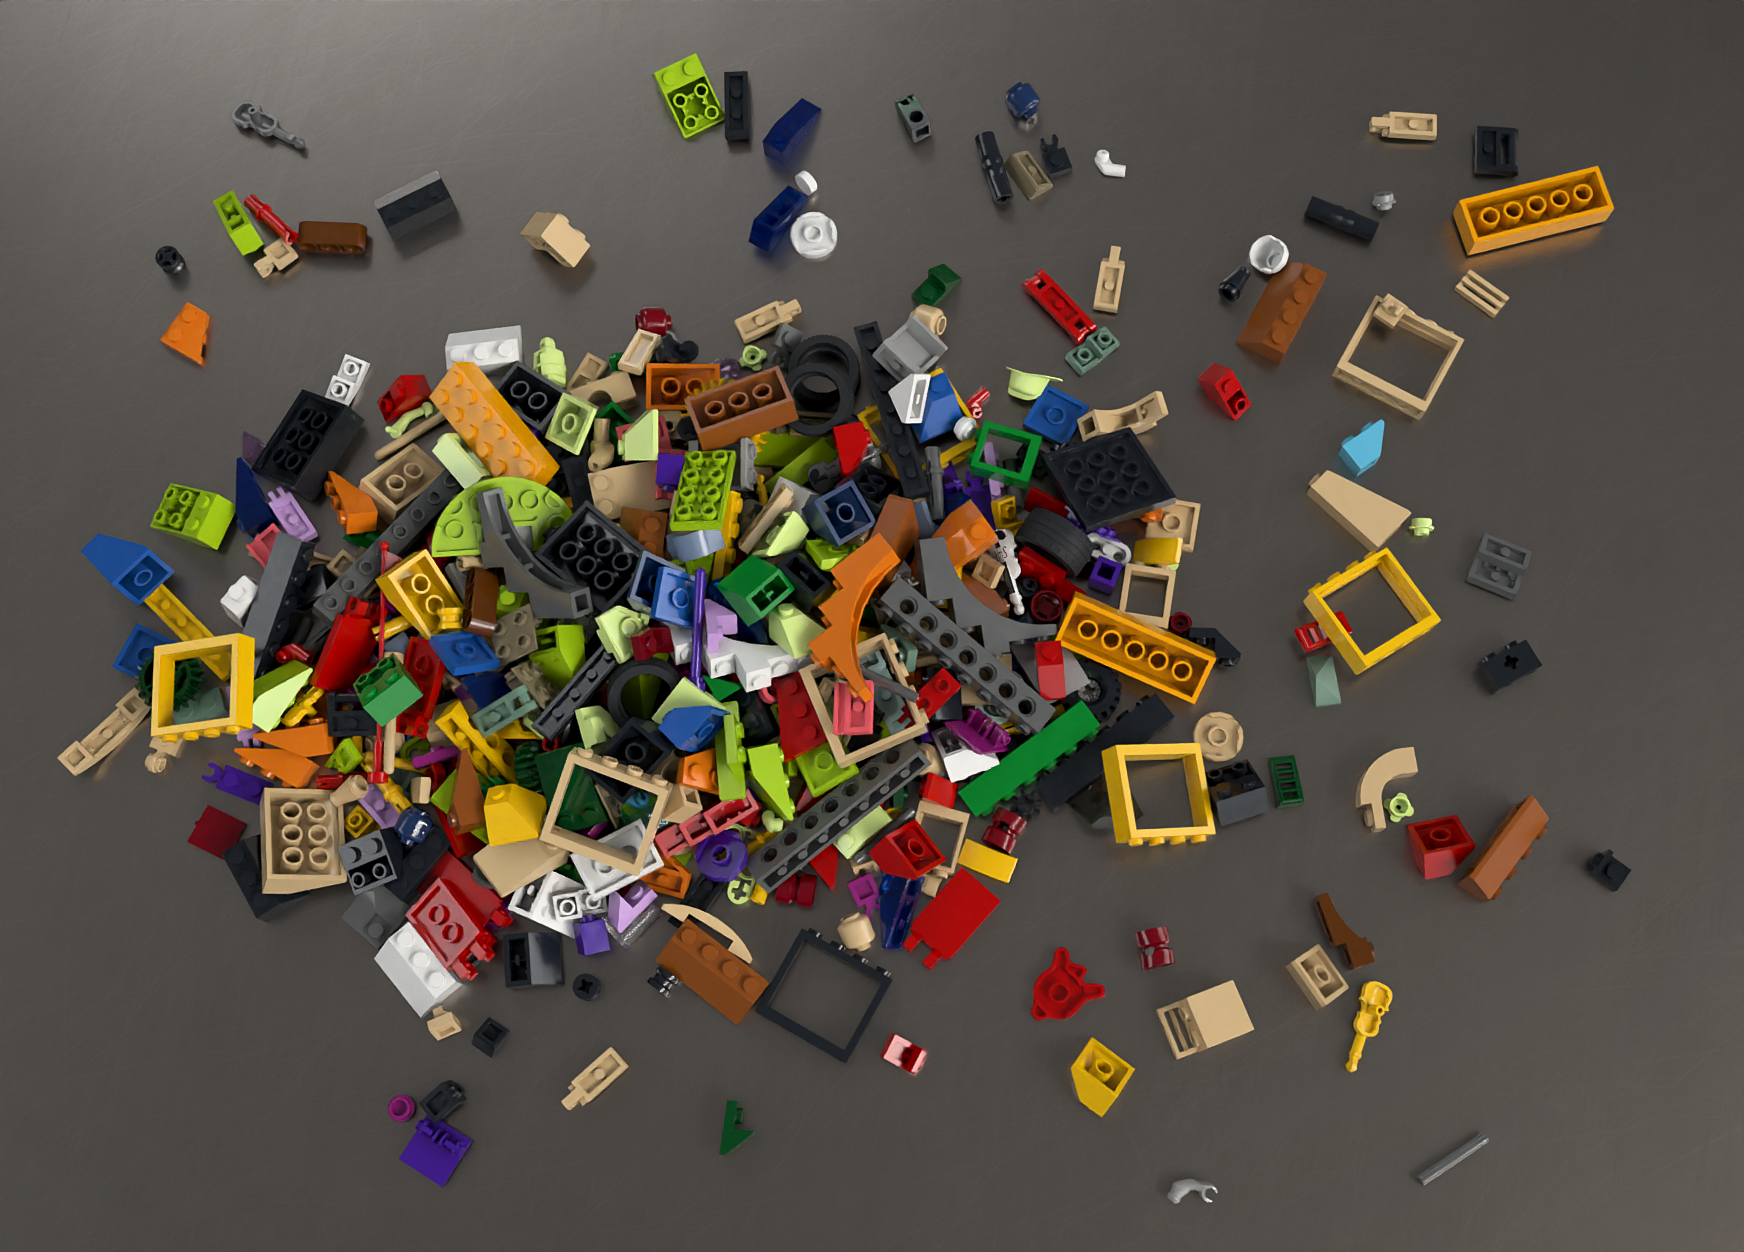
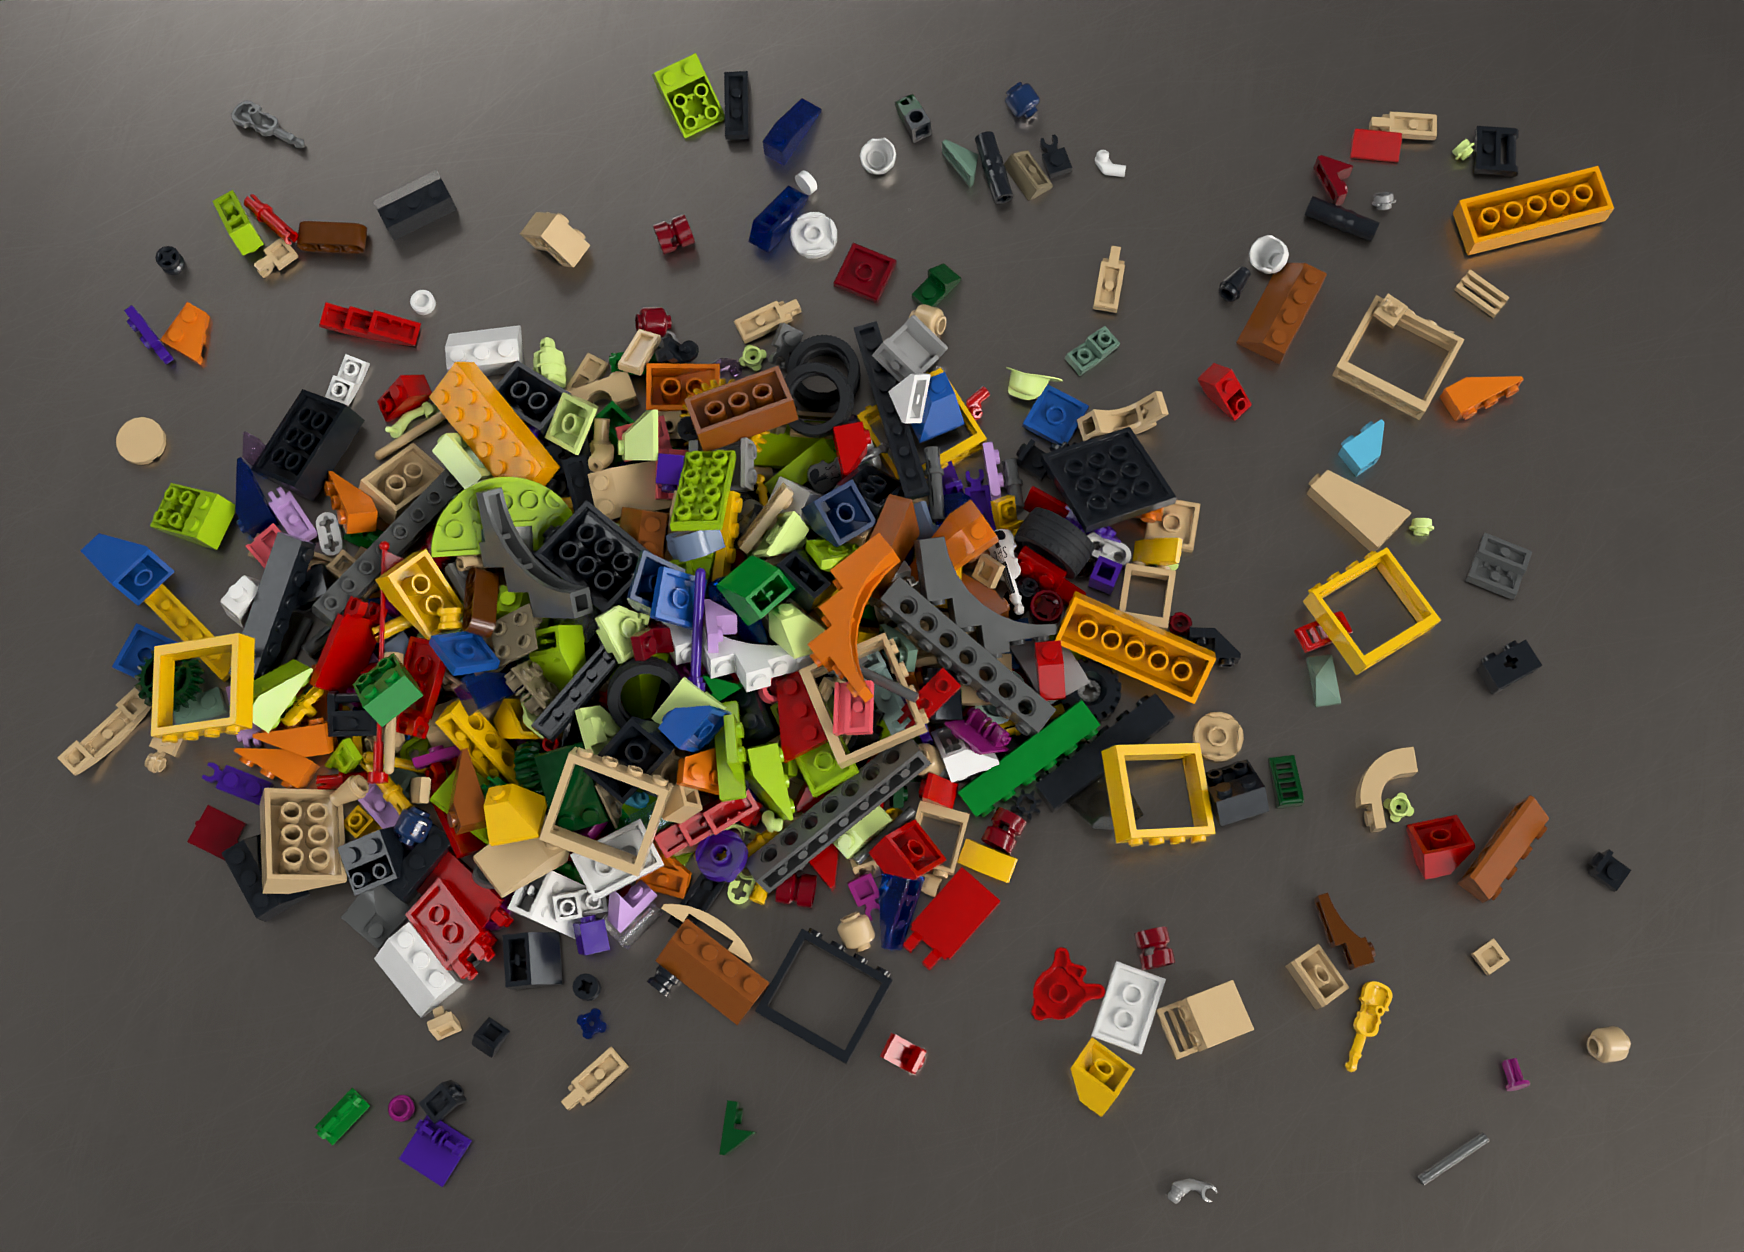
(141, 440): none -> tan tile
(149, 338): none -> dark purple plate
(293, 652): red arm -> none
(325, 536): none -> white beam
(342, 1116): none -> green hinge
(370, 325): none -> red slope
(422, 302): none -> white tile
(503, 711): sand green plate -> none
(584, 1020): none -> clear blue plate
(674, 234): none -> dark red wheel
(864, 273): none -> dark red tile
(878, 156): none -> white hair
(962, 160): none -> sand green slope
(965, 428): white plate -> none
(999, 474): green window -> none
(1059, 306): red plate -> none
(1128, 1007): none -> white tile
(1331, 174): none -> dark red slope
(1376, 145): none -> red slope
(1463, 150): none -> yellowish green plate
(1472, 393): none -> orange slope
(1490, 957): none -> tan plate
(1514, 1075): none -> magenta piece
(1608, 1044): none -> tan head

